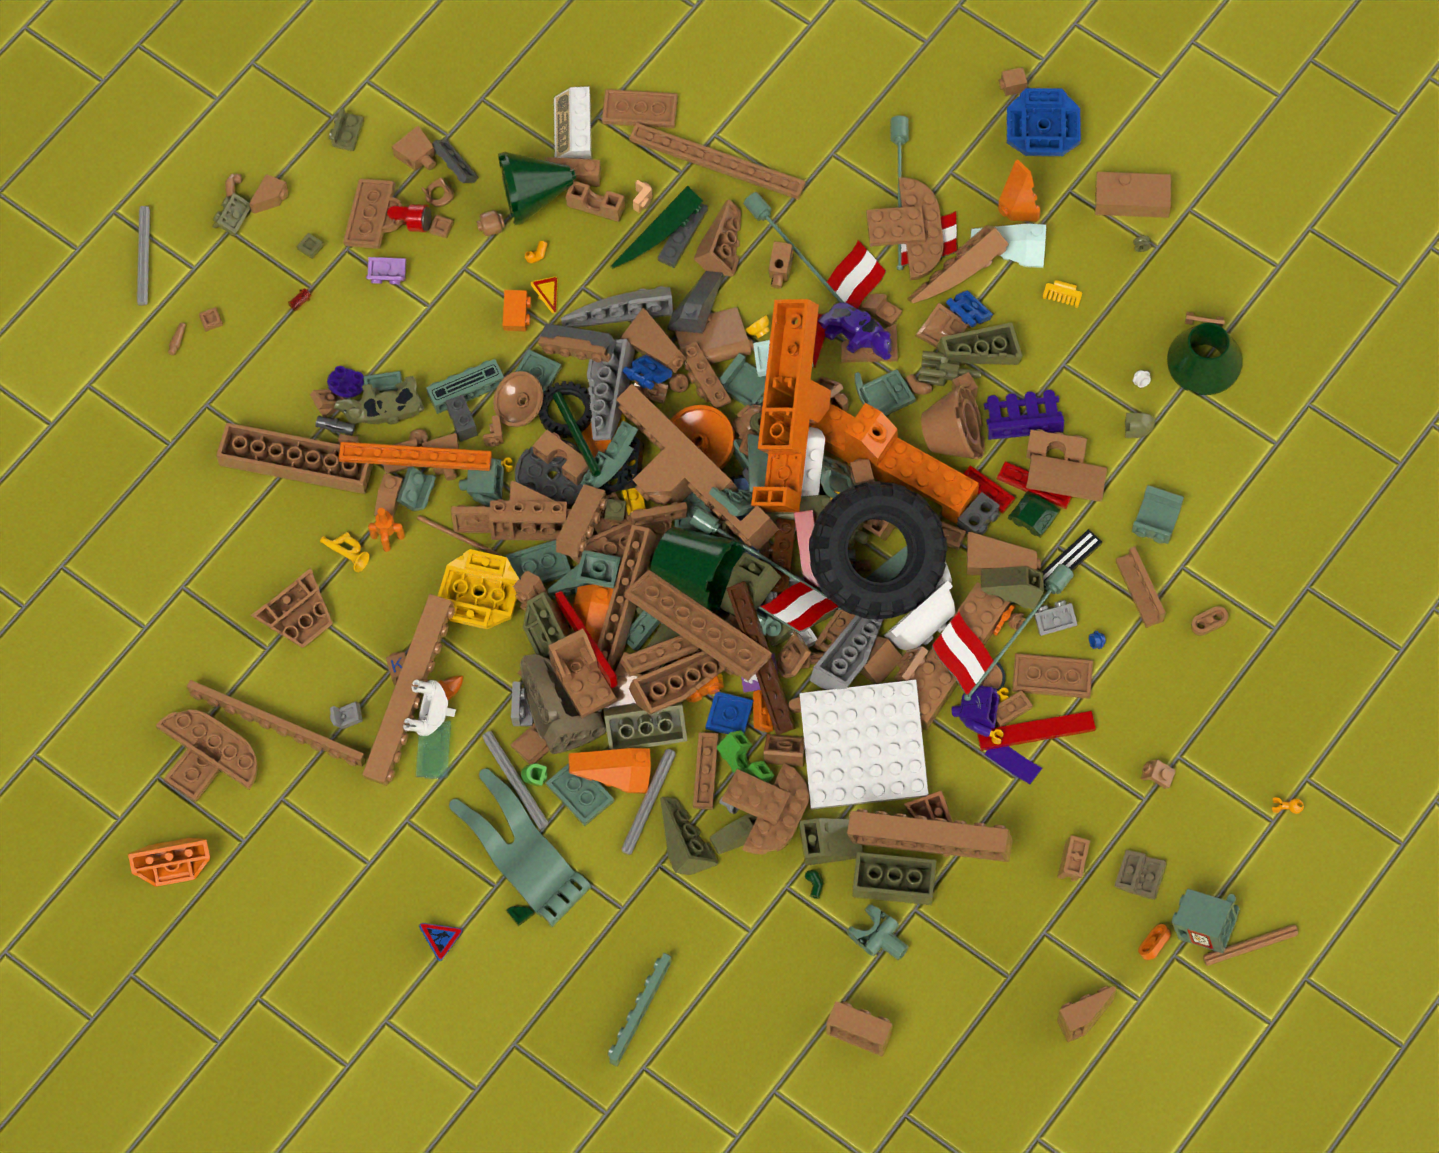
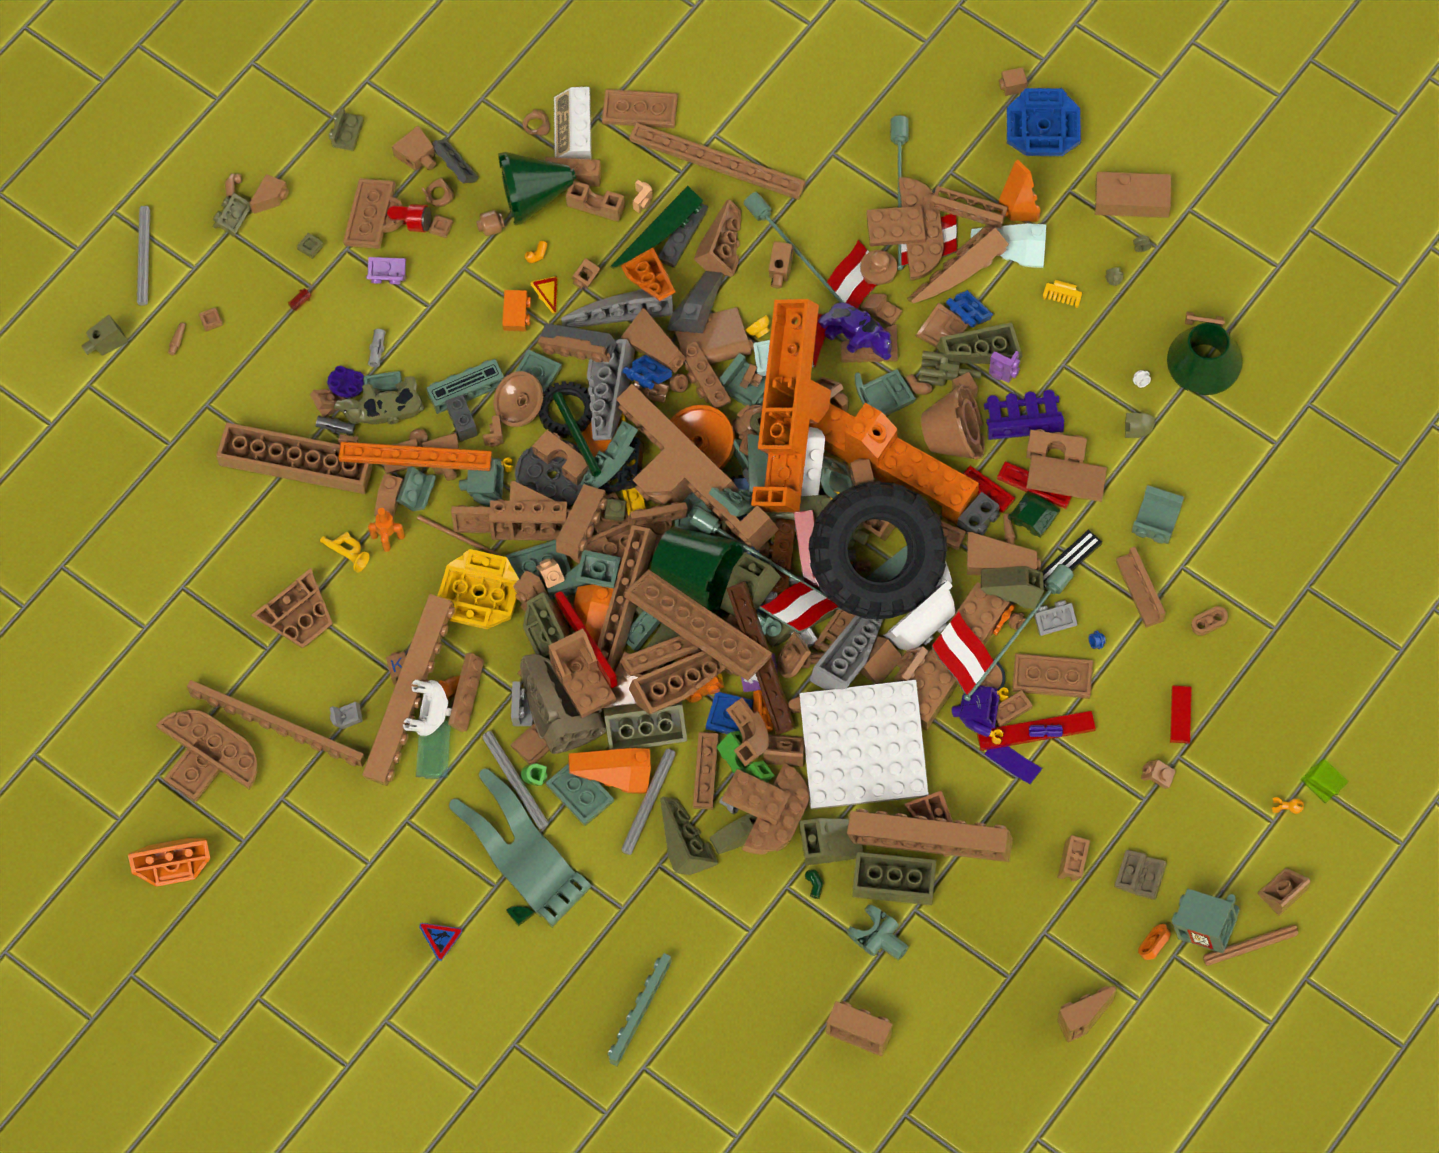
(104, 337): none -> olive torso
(376, 348): none -> light grey pin
(466, 692): none -> medium nougat plate
(543, 129): none -> medium nougat piece
(550, 572): none -> light nougat bracket
(589, 269): none -> medium nougat brick
(649, 274): none -> orange wedge
(751, 377): none -> medium nougat tile
(752, 730): none -> medium nougat arch
(878, 267): none -> medium nougat plate
(968, 211): none -> medium nougat fence
(1003, 367): none -> medium lavender bracket
(1008, 530): none -> medium nougat animal
(1050, 731): none -> dark purple piece
(1114, 276): none -> olive plate
(1180, 714): none -> red tile
(1284, 890): none -> medium nougat slope
(1324, 780): none -> clear neon green piece

